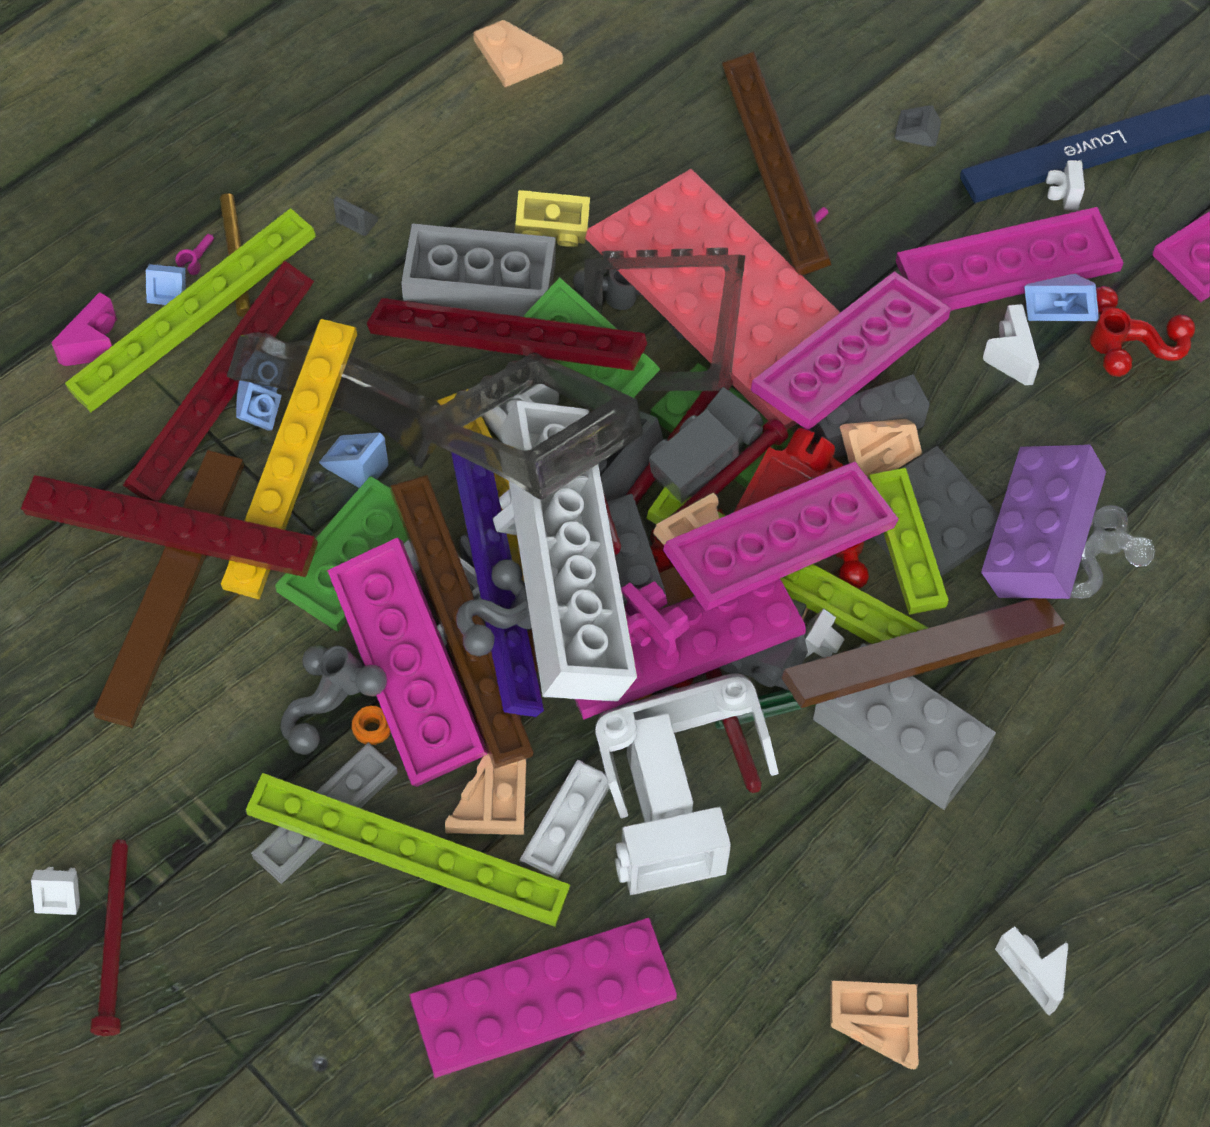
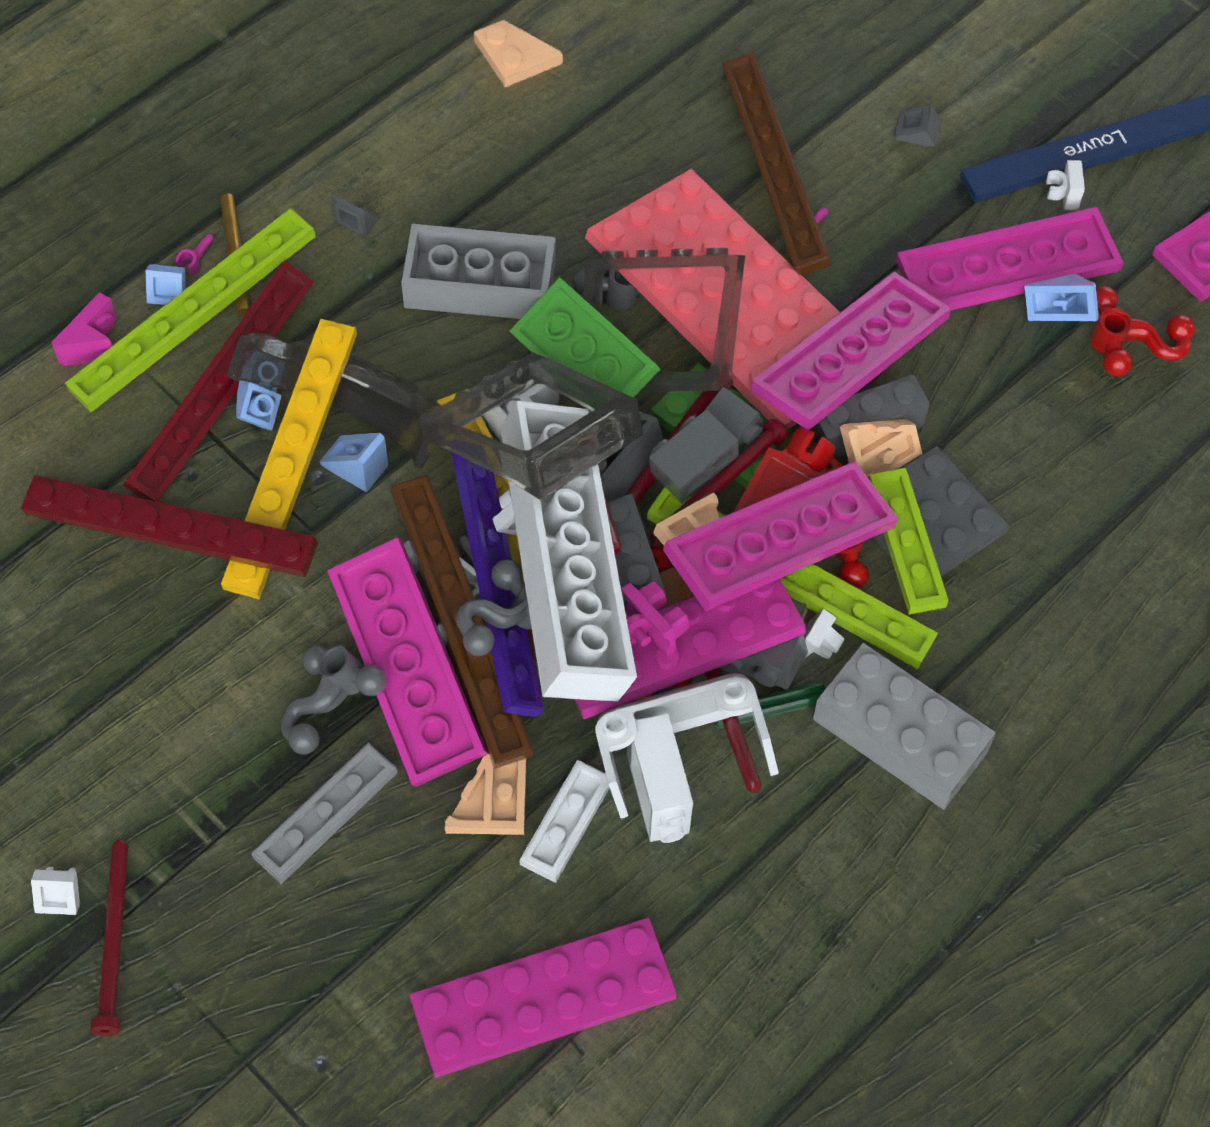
(164, 600): reddish brown tile -> none
(360, 526): bright green plate -> none
(369, 715): orange plate -> none
(408, 849): lime plate -> none
(508, 333): dark red plate -> none
(553, 216): light yellow brick -> none
(673, 851): white window -> none
(878, 1017): light nougat wing -> none
(921, 651): reddish brown tile -> none
(1014, 349): white slope -> none
(1040, 976): white slope -> none
(1044, 522): medium lavender brick -> none
(1137, 550): clear piece -> none

